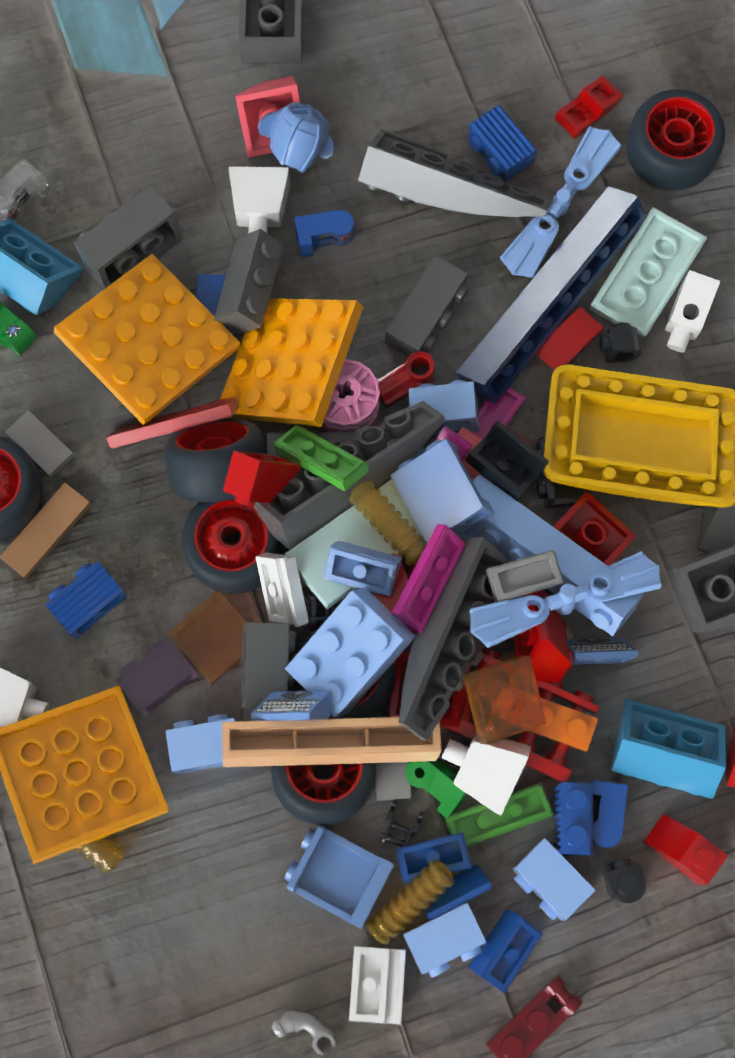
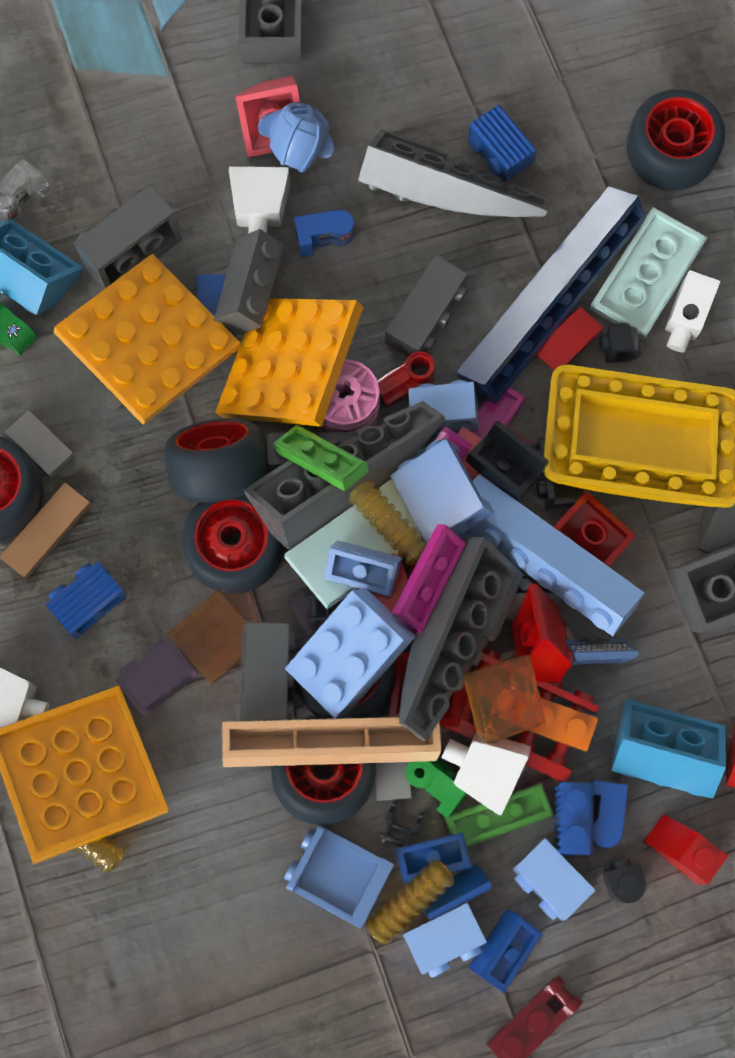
(173, 422): tile -> none
(196, 746): light blue brick -> none
(258, 477): red slope -> none
(282, 589): white plate -> none
(294, 706): slope -> none
(297, 1021): light grey piece -> none
(377, 985): white plate -> none
(511, 617): light blue piece -> none
(524, 576): light grey tile -> none
(533, 243): light blue piece -> none
(589, 108): red slope -> none

